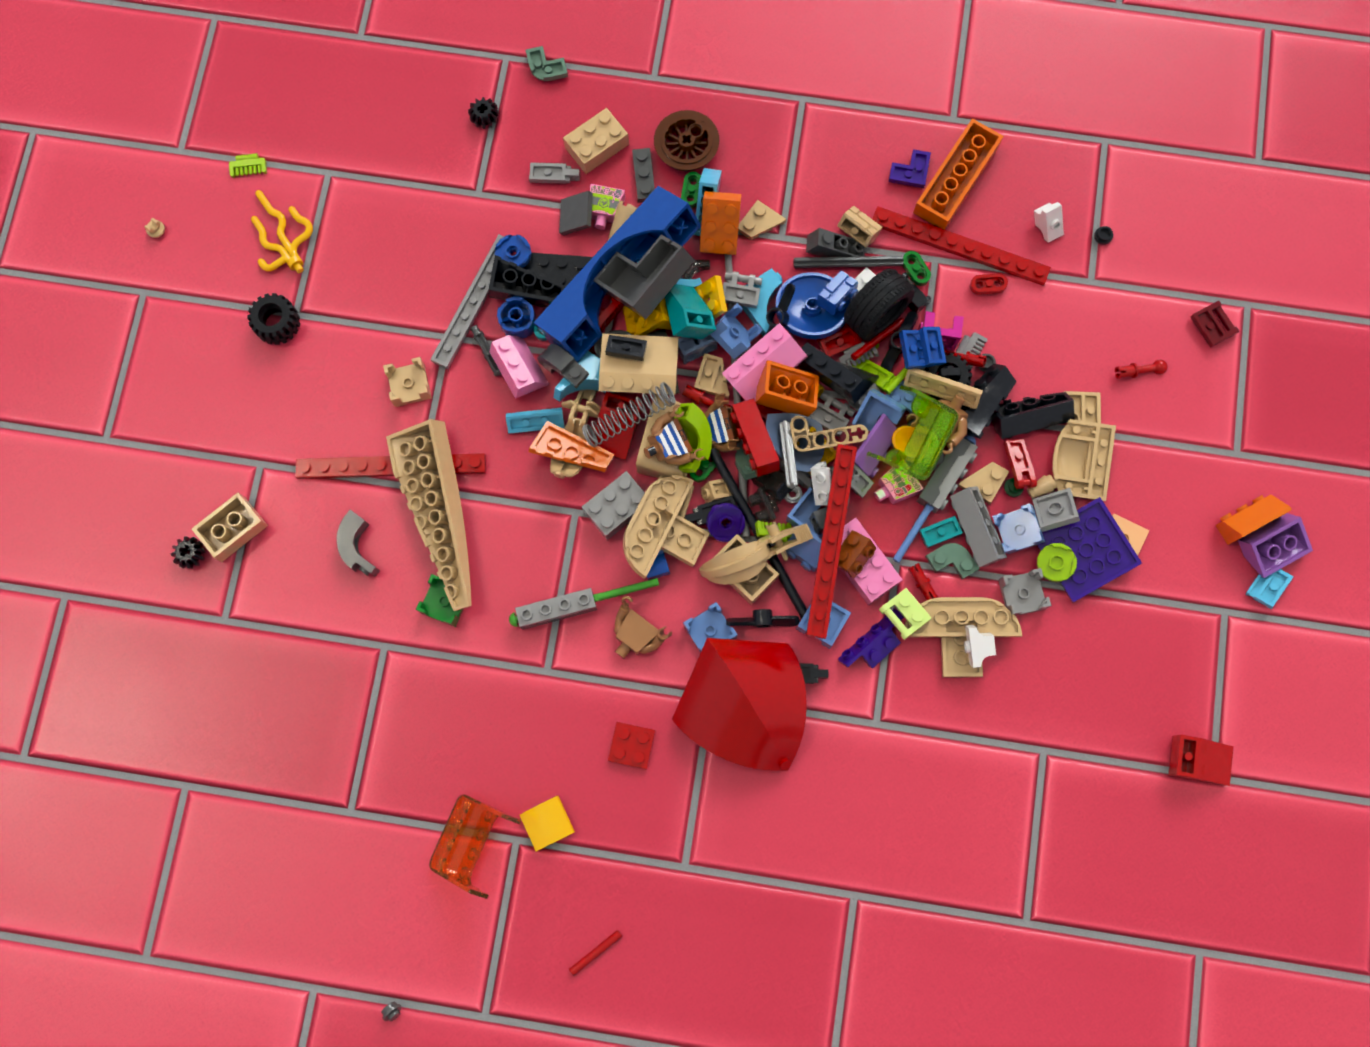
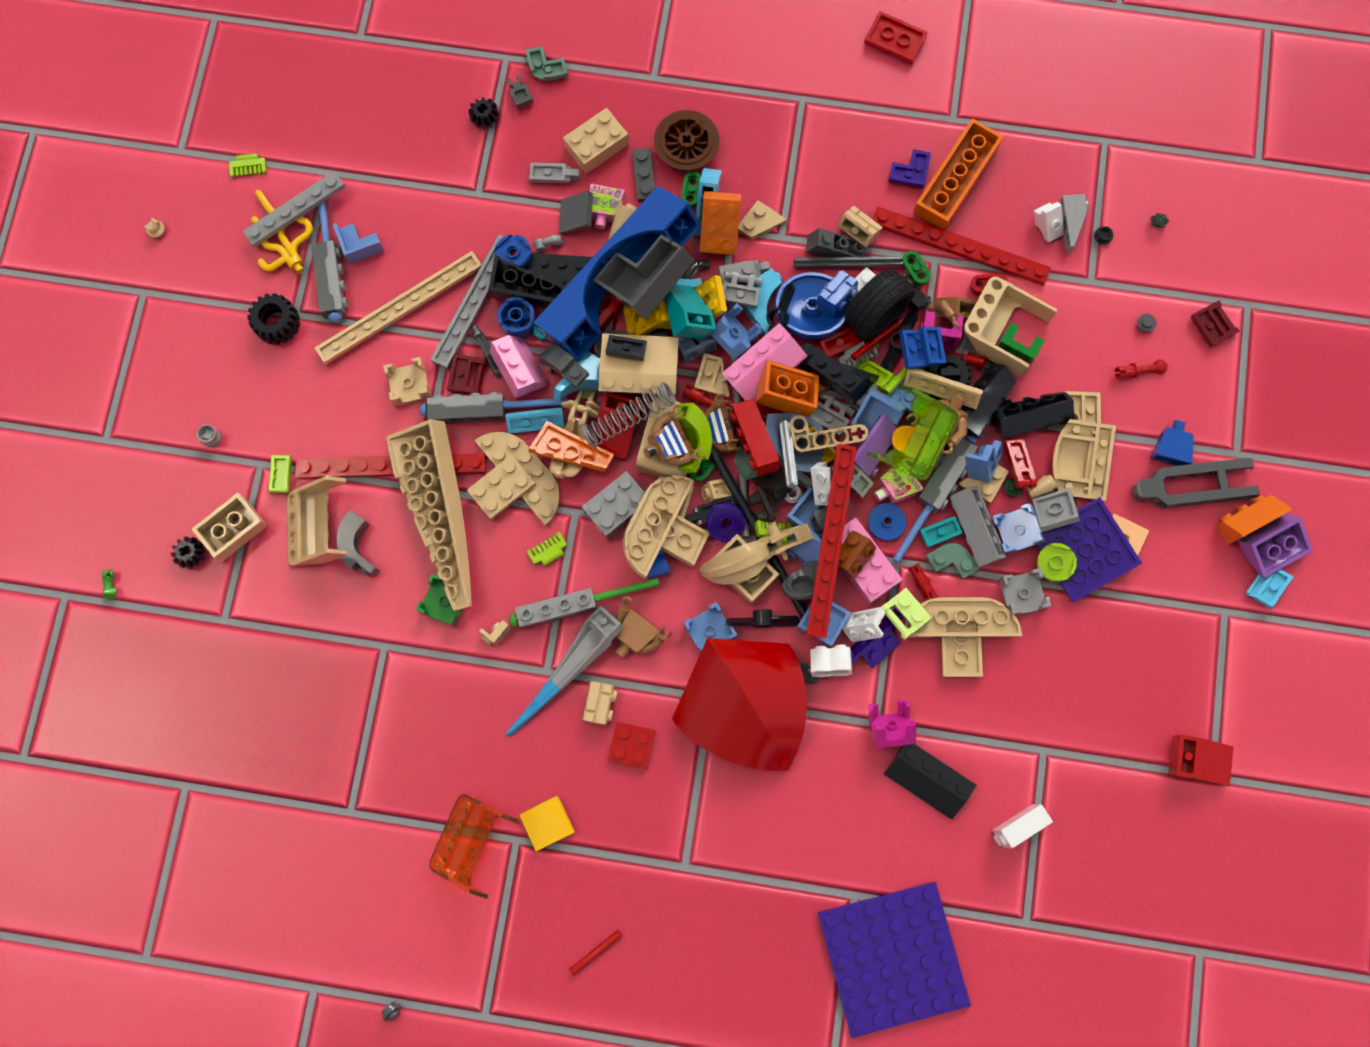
(108, 590): none -> bright green arm
(205, 433): none -> light grey wheel
(280, 474): none -> lime plate
(294, 209): none -> light grey plate
(309, 523): none -> tan windscreen
(328, 273): none -> piece
(355, 248): none -> medium blue panel
(398, 307): none -> tan plate
(461, 372): none -> dark red plate
(476, 407): none -> piece
(498, 632): none -> tan bracket
(515, 476): none -> tan plate
(520, 93): none -> dark grey plate
(540, 244): none -> light grey arm
(550, 554): none -> lime piece
(590, 642): none -> light grey plate
(599, 703): none -> tan brick
(743, 268): none -> light grey hinge
(801, 583): none -> dark grey piece
(831, 661): none -> white brick
(864, 625): none -> white bracket
(886, 531): none -> blue plate
(892, 729): none -> dark pink panel
(893, 959): none -> dark purple plate
(895, 37): none -> red plate
(930, 779): none -> black slope
(951, 307): none -> medium nougat torso
(978, 645): white brick -> none
(985, 463): none -> medium blue panel
(991, 315): none -> tan windscreen
(1017, 349): none -> green panel
(1021, 826): none -> white brick
(1074, 212): none -> light grey slope
(1146, 323): none -> dark grey plate
(1154, 490): none -> dark grey piece
(1159, 220): none -> clear green plate
(1174, 445): none -> blue torso

